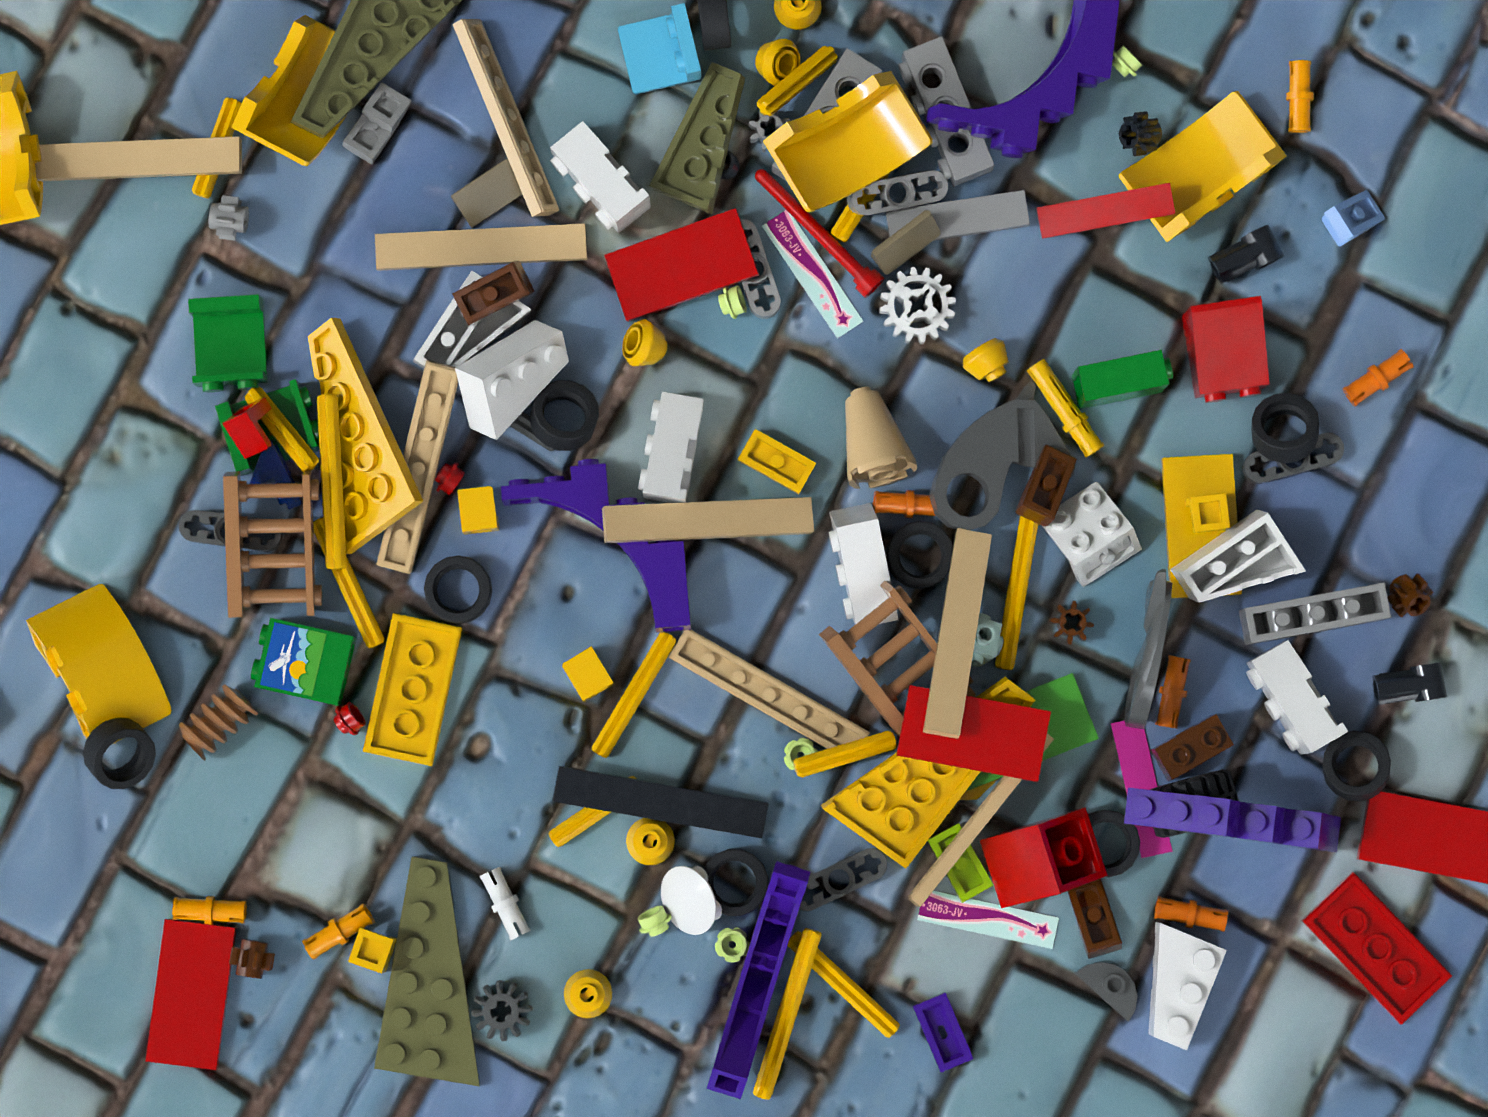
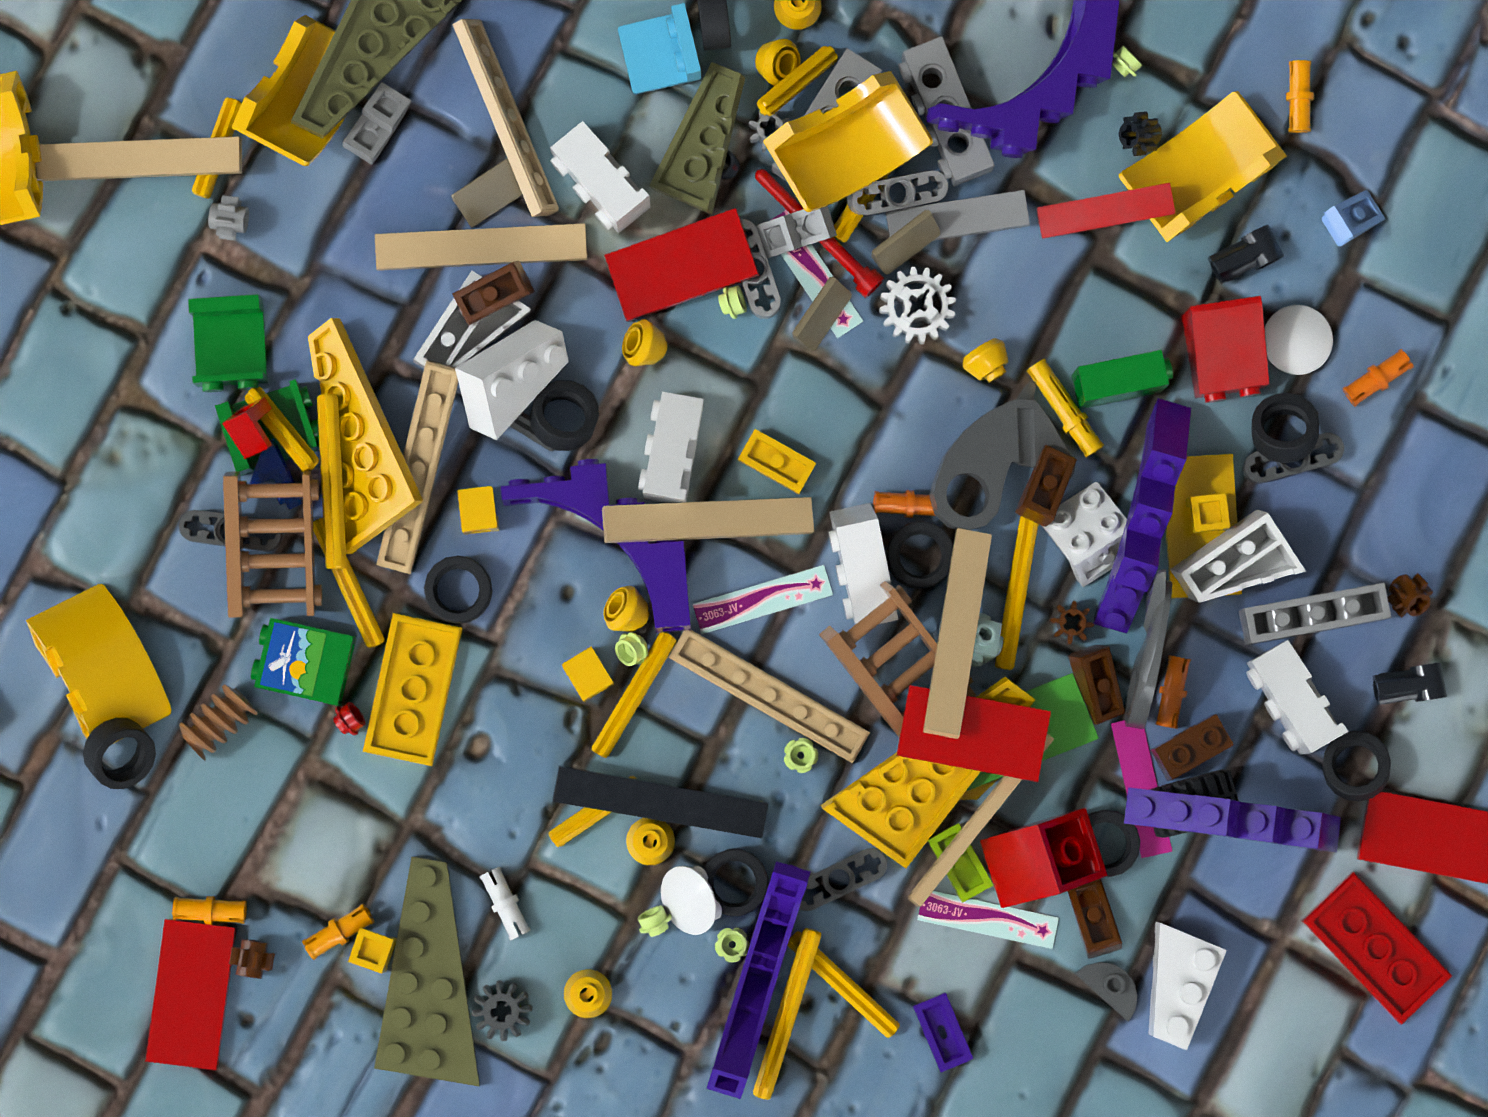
(448, 478): red plate -> none
(626, 610): none -> yellow cone
(631, 649): none -> yellowish green plate
(762, 599): none -> sticker
(795, 231): none -> light grey slope
(822, 314): none -> dark tan slope
(845, 754): yellow axle -> none
(874, 442): tan cone -> none
(1098, 682): none -> reddish brown slope
(1148, 515): none -> dark purple arch
(1191, 914): orange pin -> none
(1298, 339): none -> white dish

